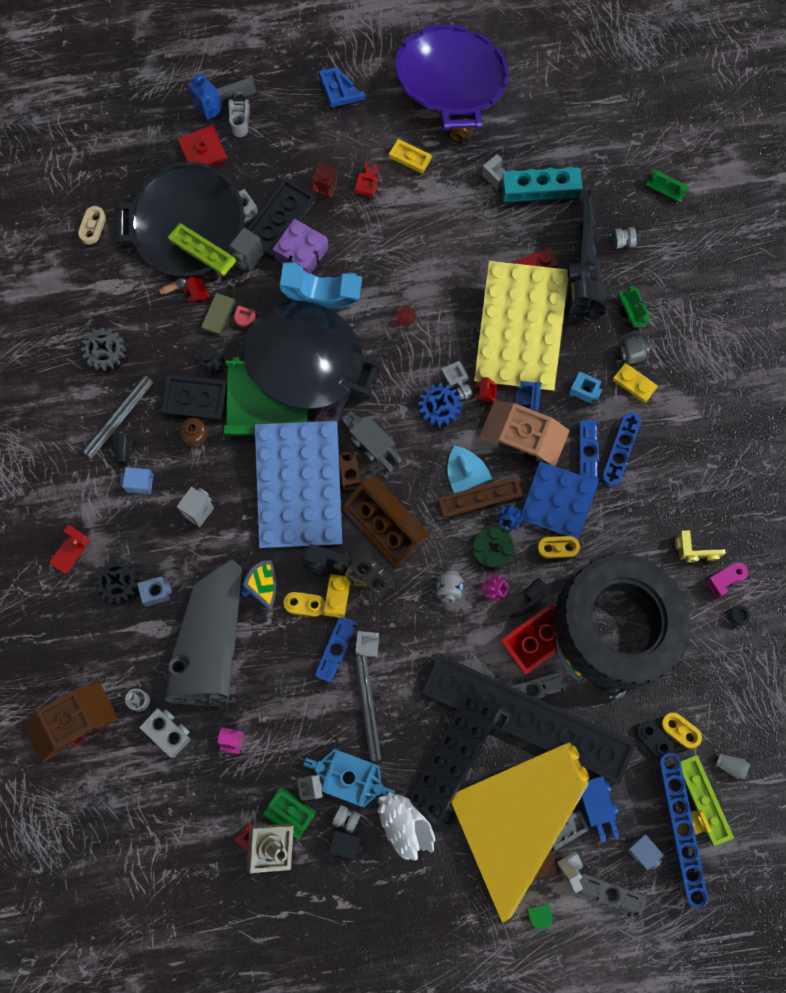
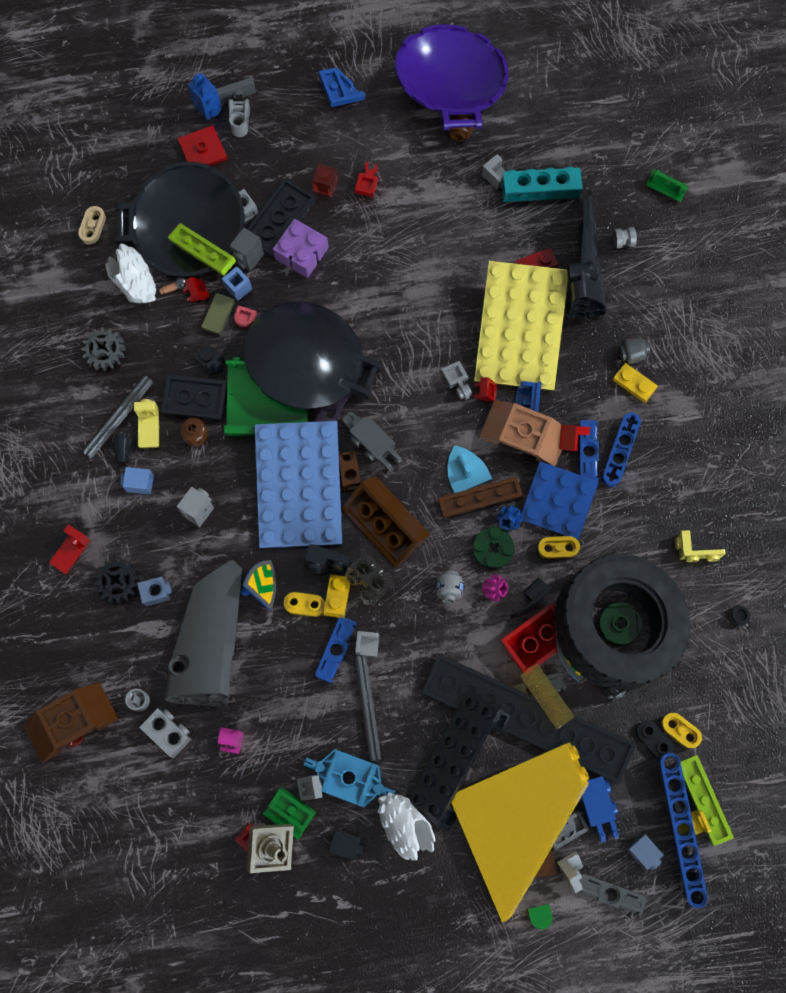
(131, 275): none -> white head
(147, 423): none -> light yellow bracket
(237, 283): none -> medium blue brick
(325, 291): dark azure brick -> none
(341, 817): light grey wheel -> none
(406, 316): clear red plate -> none
(410, 156): yellow plate -> none
(445, 409): blue gear -> none
(546, 696): none -> clear yellow plate
(569, 436): none -> red panel
(585, 381): dark azure brick -> none
(611, 632): none -> dark green plate
(636, 314): green hinge -> none
(732, 575): dark pink leg -> none
(733, 765): light grey cone -> none

